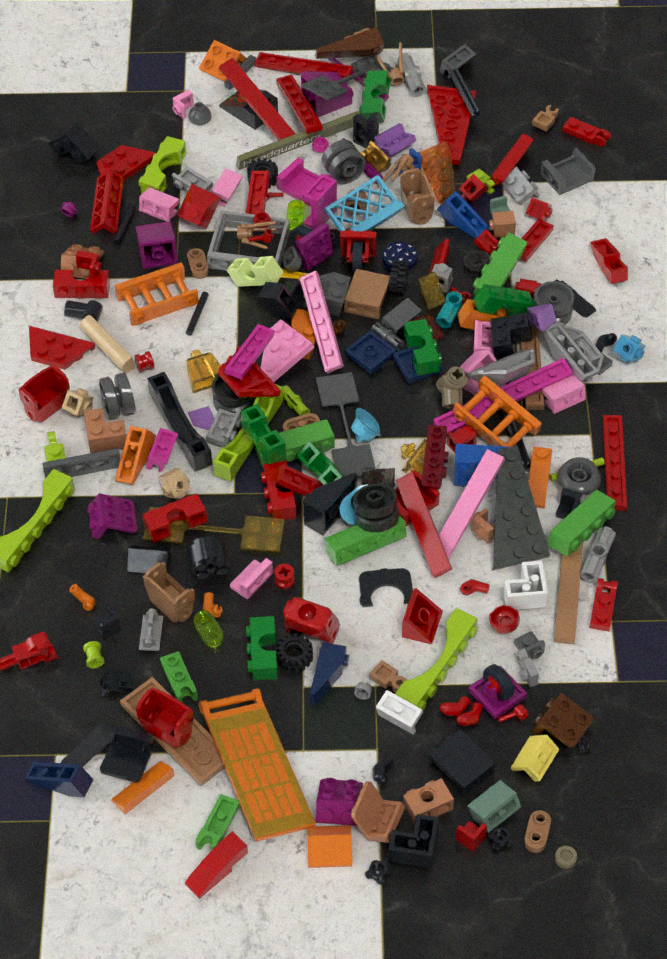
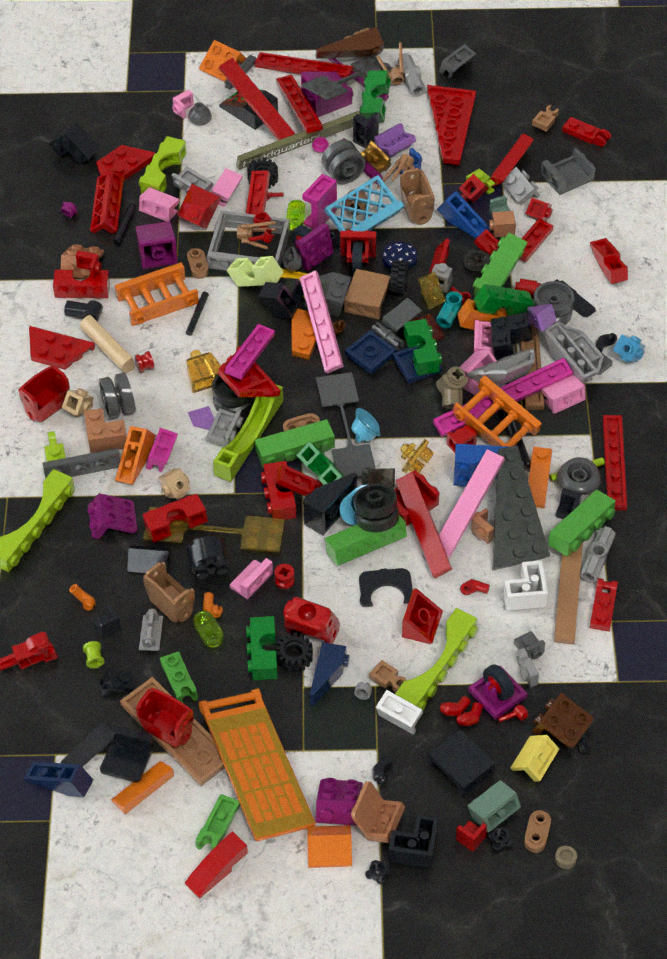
(191, 442): black arch -> none
(256, 426): green arch -> none
(284, 350): bright pink plate -> none
(294, 401): lime pin -> none
(296, 180): dark pink panel -> none
(435, 457): dark red bracket -> none
(435, 791): nougat brick -> none
(439, 171): clear orange wing -> none
(465, 92): black axle -> none
(504, 619): red hair -> none

